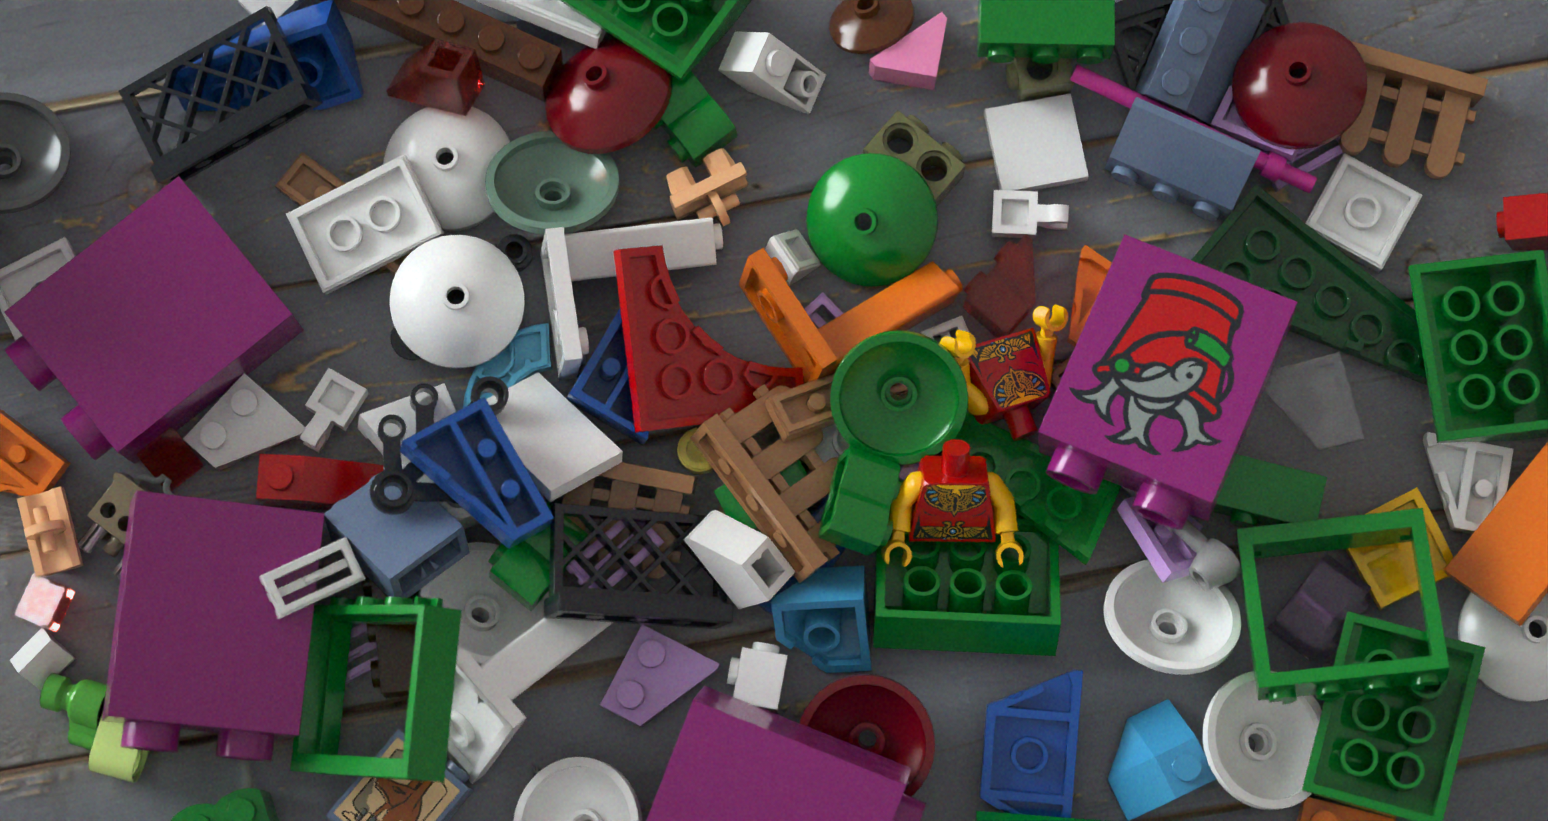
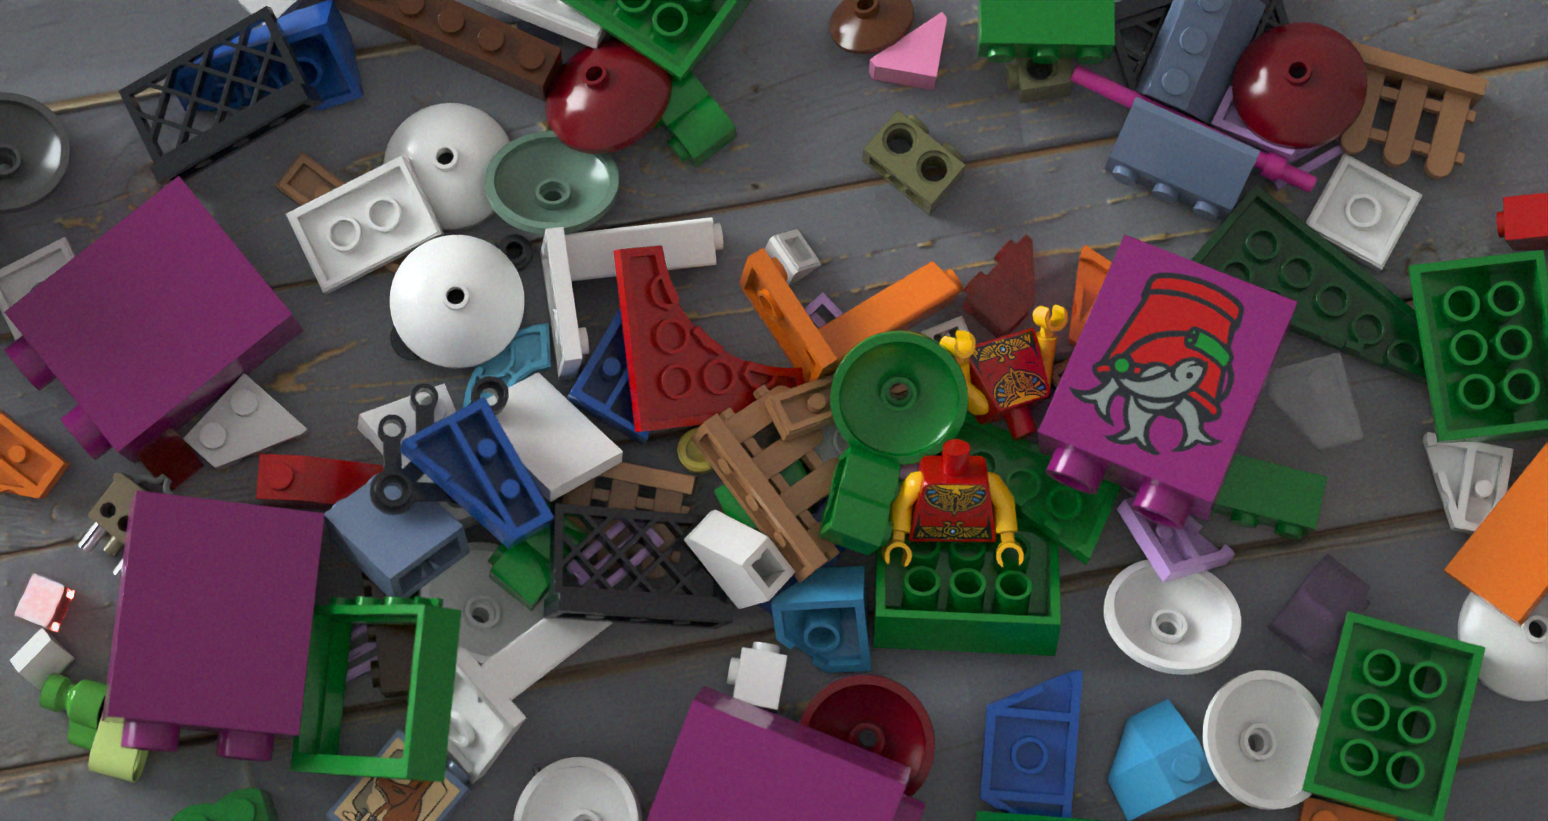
(50, 532): light nougat hips -> none
(275, 595): white tile -> none
(333, 403): white plate -> none
(440, 77): clear red slope -> none
(654, 676): lavender wing -> none
(707, 195): light nougat hips -> none
(772, 70): white slope -> none
(901, 216): green dish -> none
(1020, 214): white plate -> none
(1036, 144): white tile -> none
(1214, 561): light grey bar -> none
(1330, 535): green window -> none
(1391, 567): yellow plate -> none

